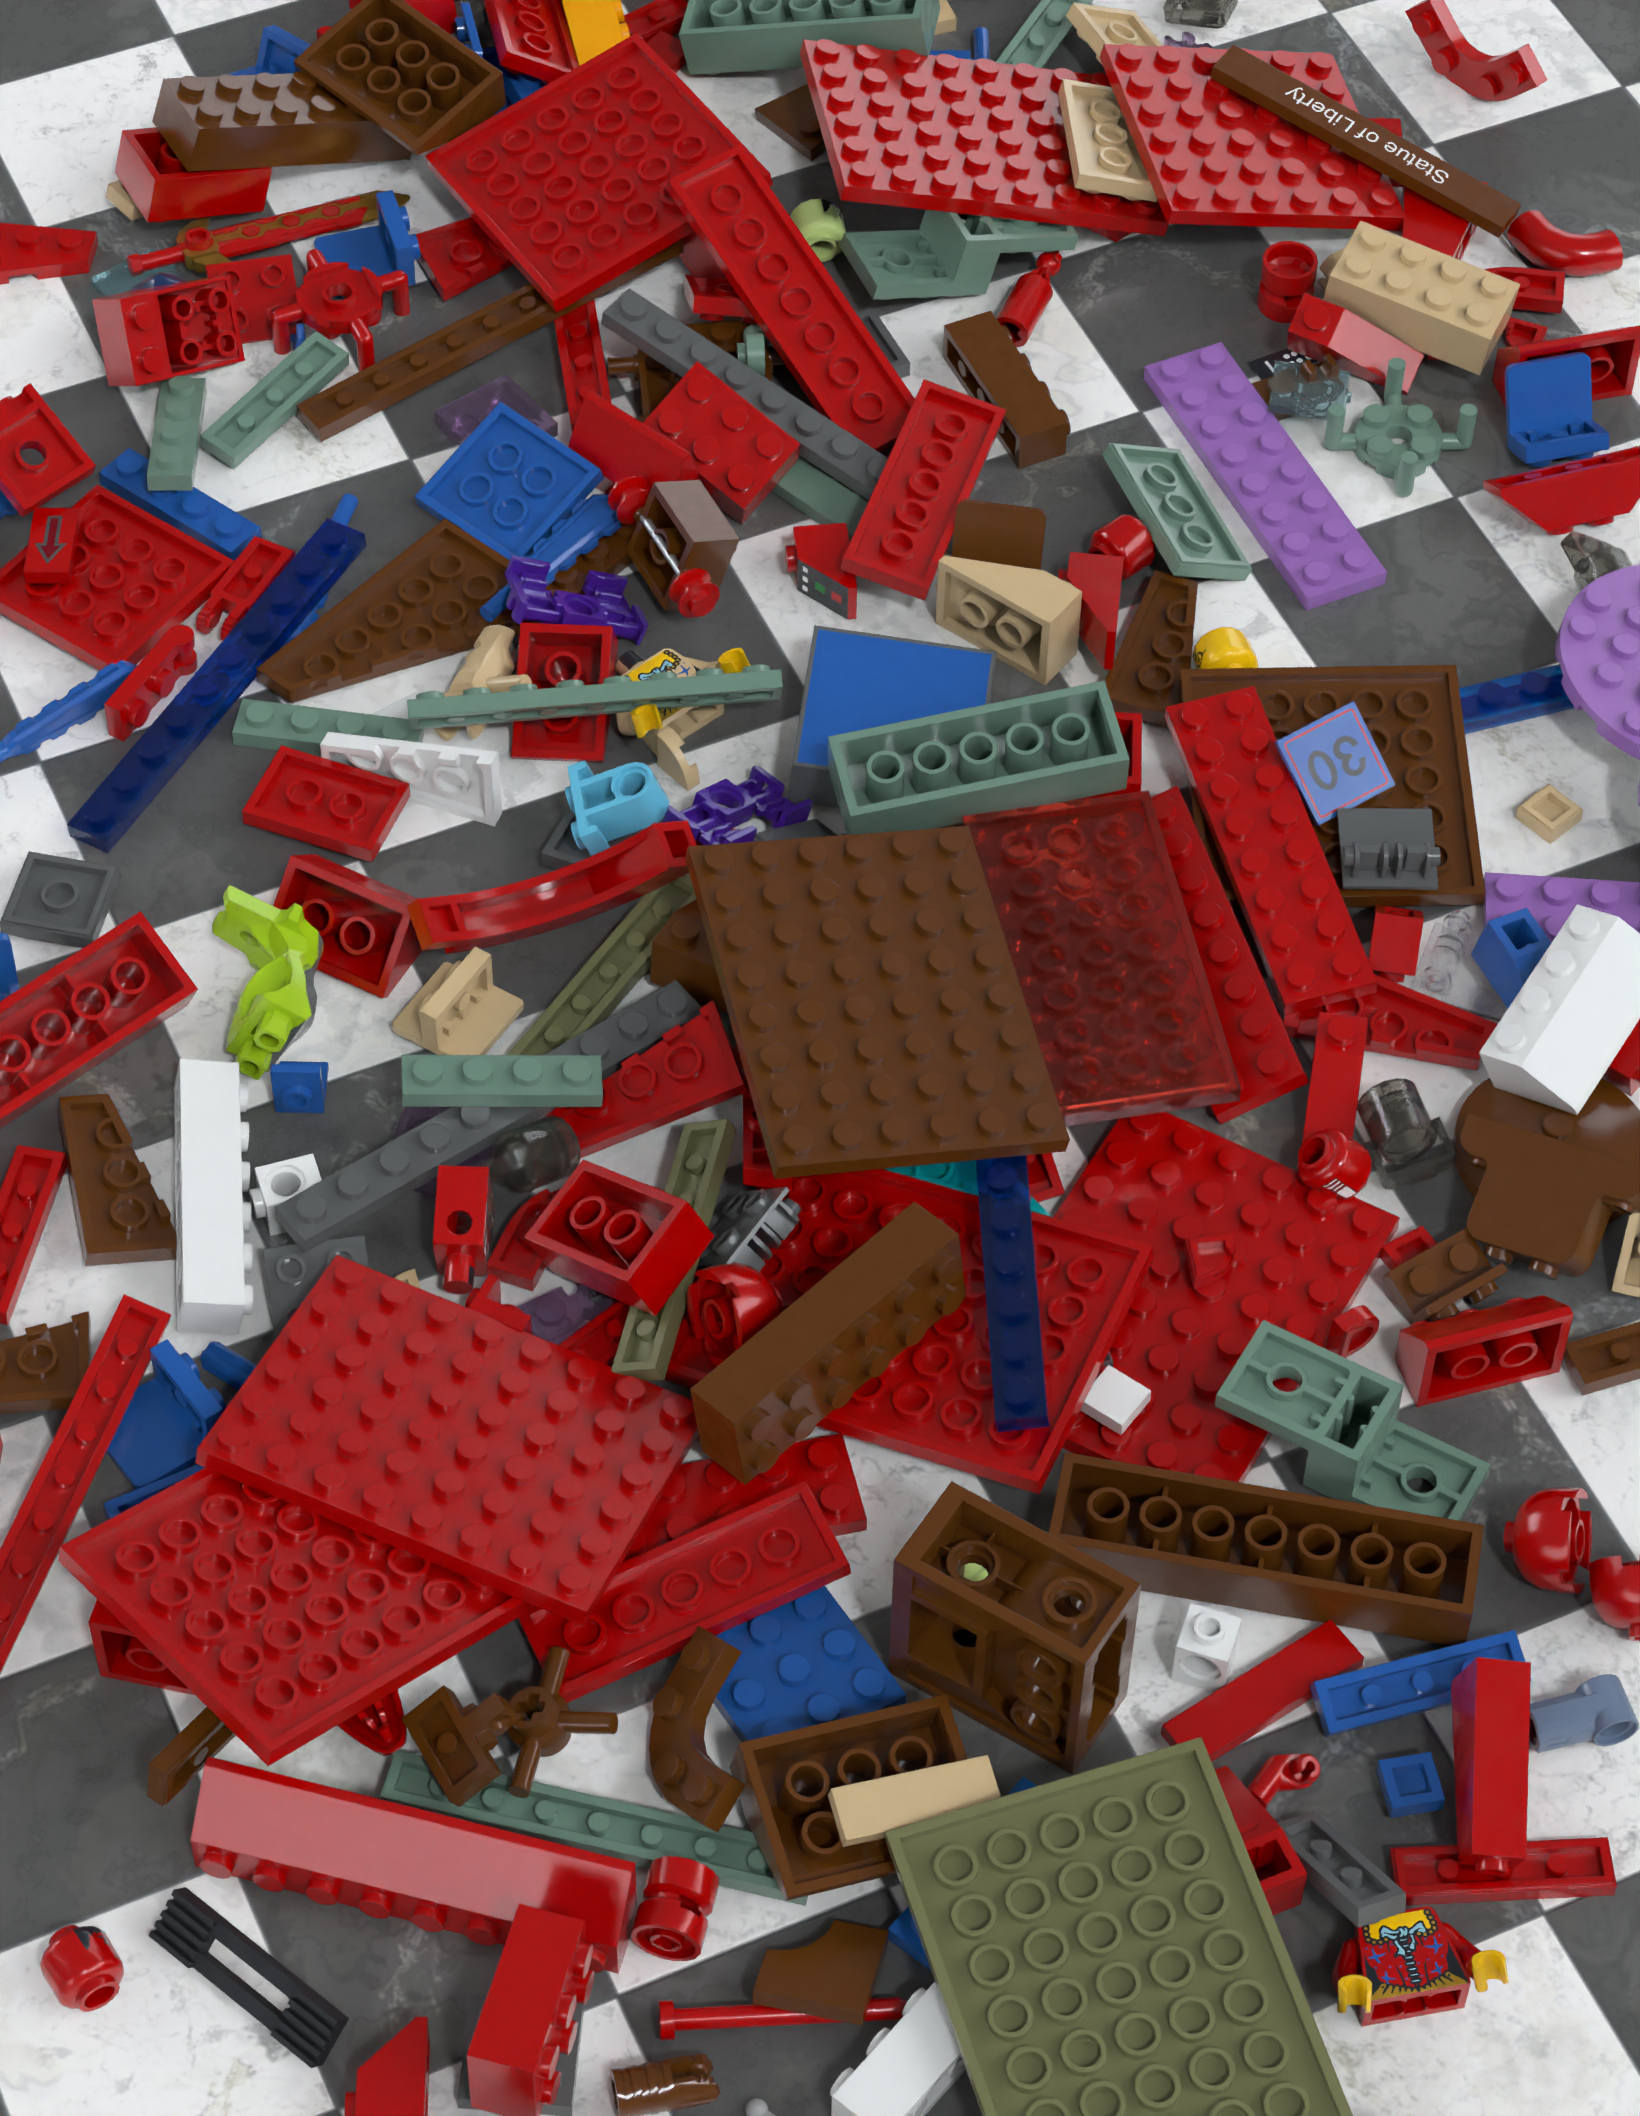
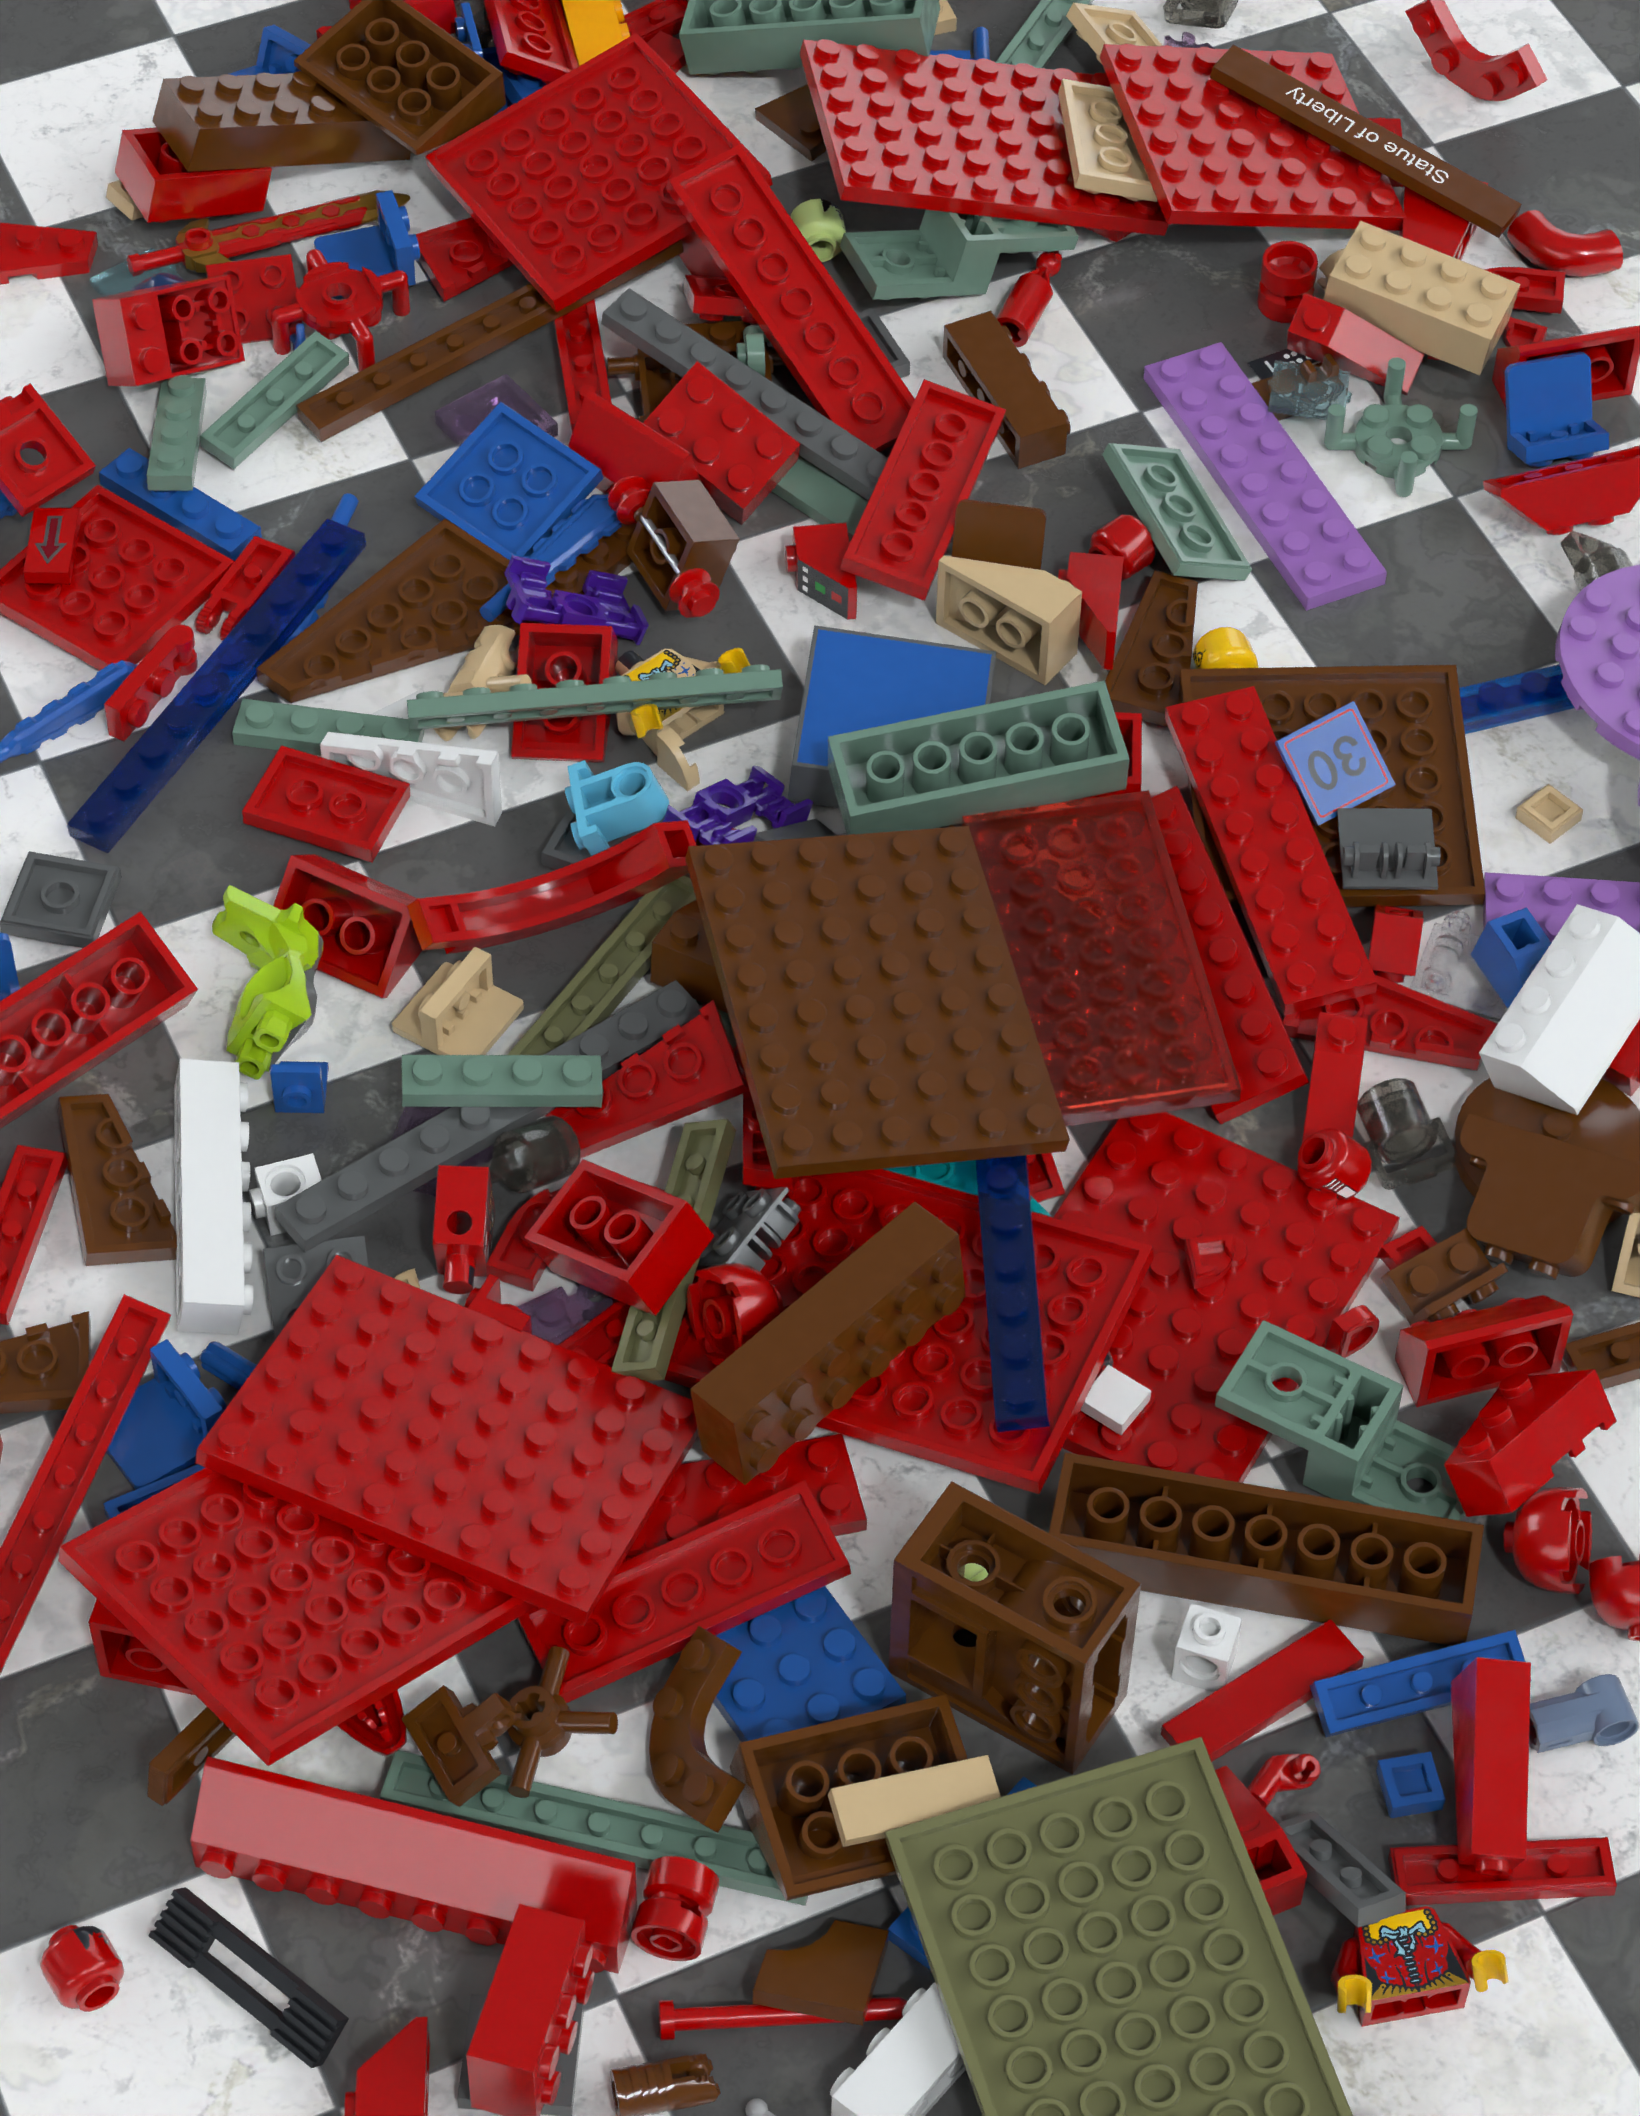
(1523, 1435): none -> red wedge

